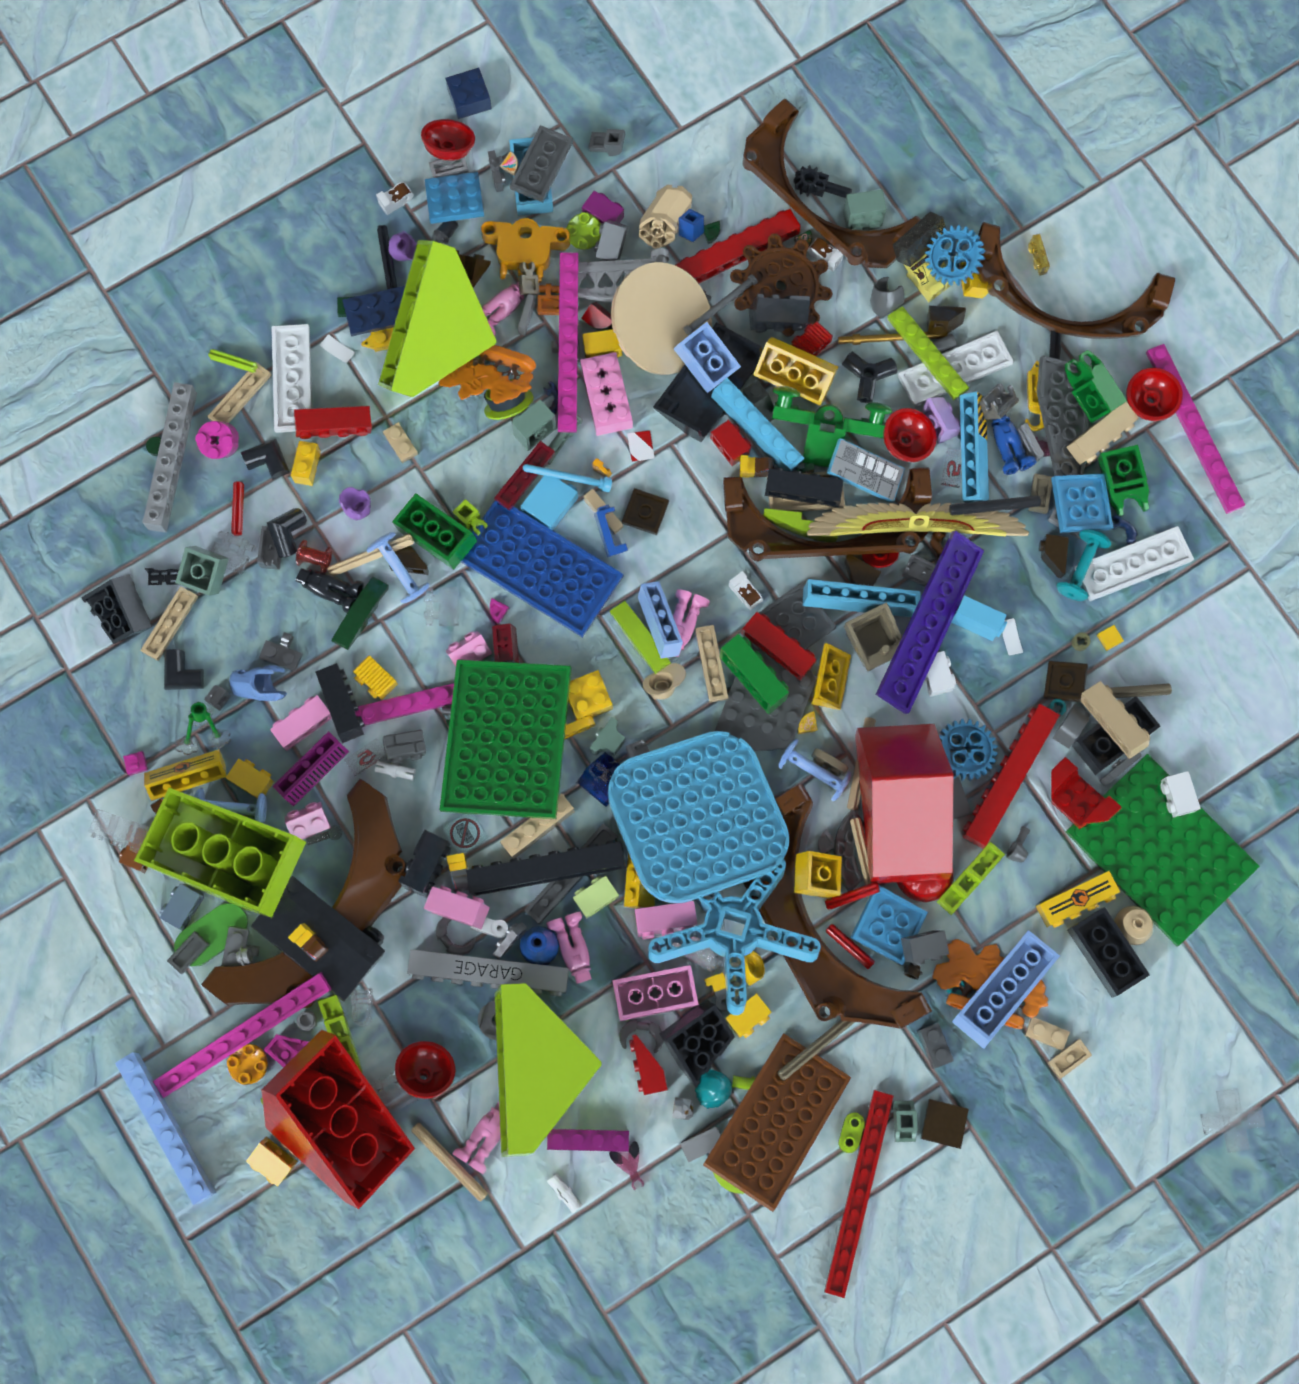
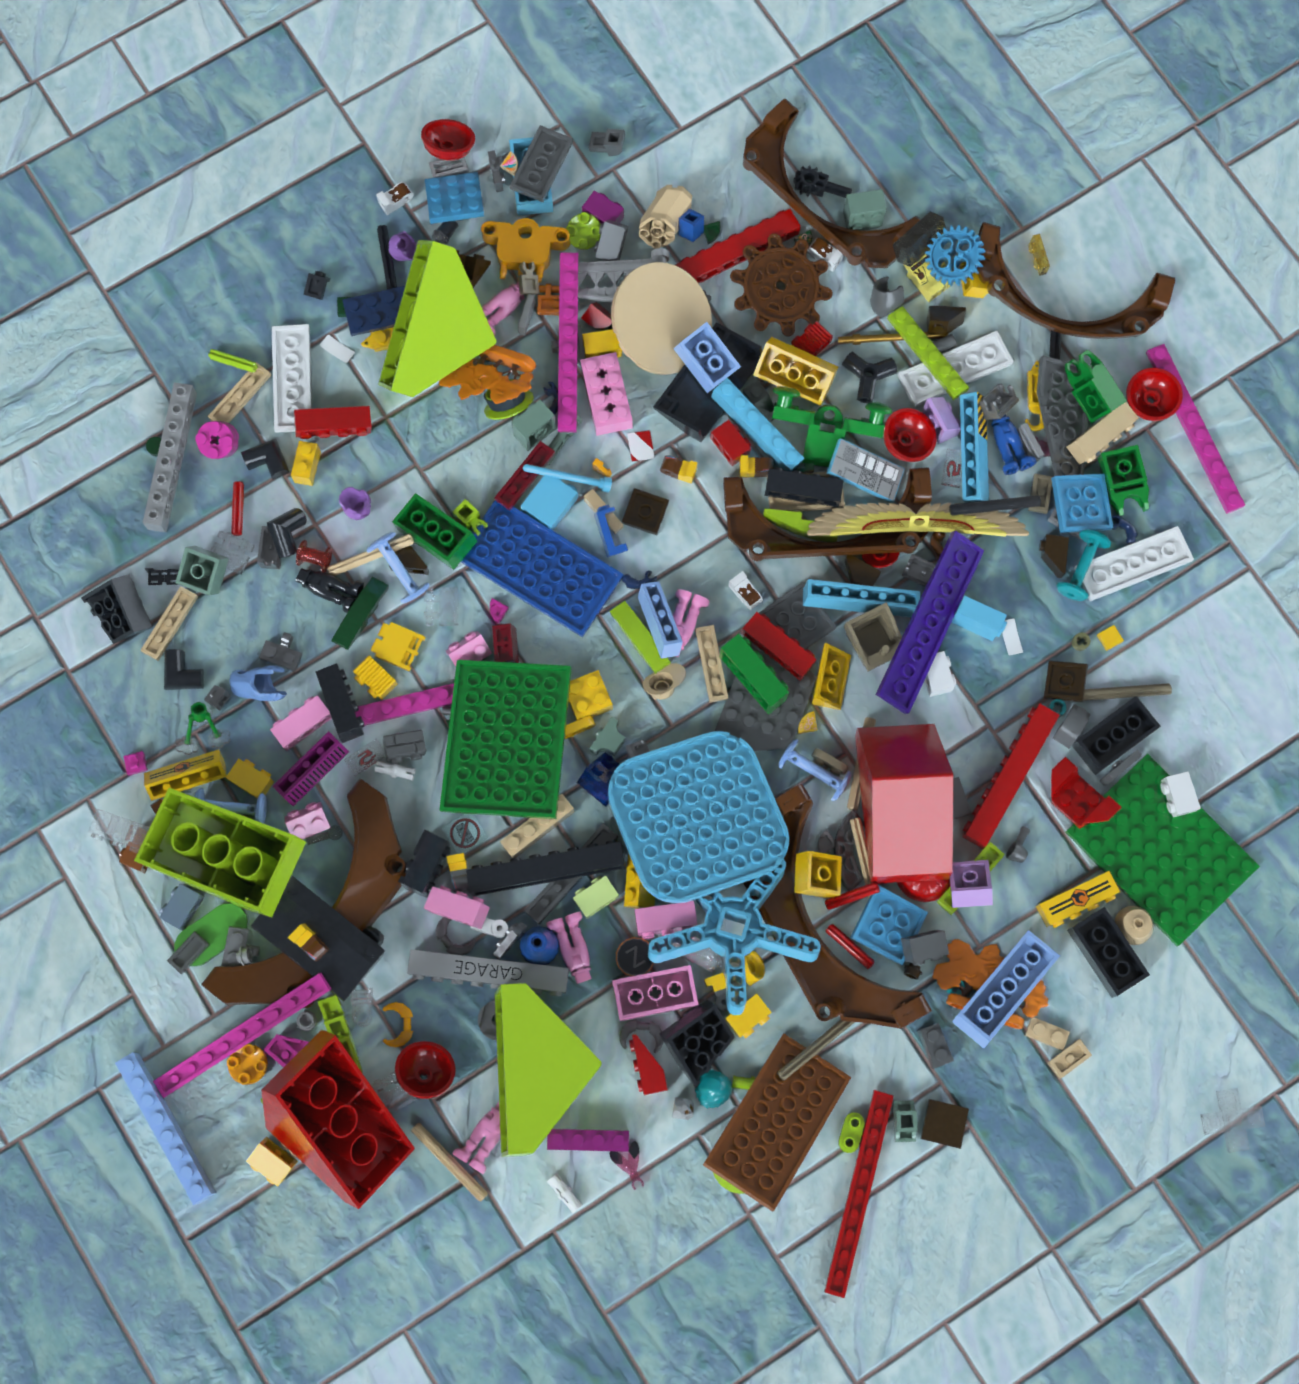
(316, 285): none -> black bracket
(397, 645): none -> yellow plate
(400, 442): tan plate -> none
(405, 1035): none -> light orange piece
(468, 93): dark blue brick -> none
(633, 957): none -> black tile
(636, 584): none -> dark blue piece
(679, 468): none -> leg
(700, 1144): light grey panel -> none
(721, 304): dark grey bar -> none
(779, 313): black wedge -> none
(969, 766): dark azure gear -> none
(971, 884): none -> lavender slope
(1115, 719): tan brick -> none

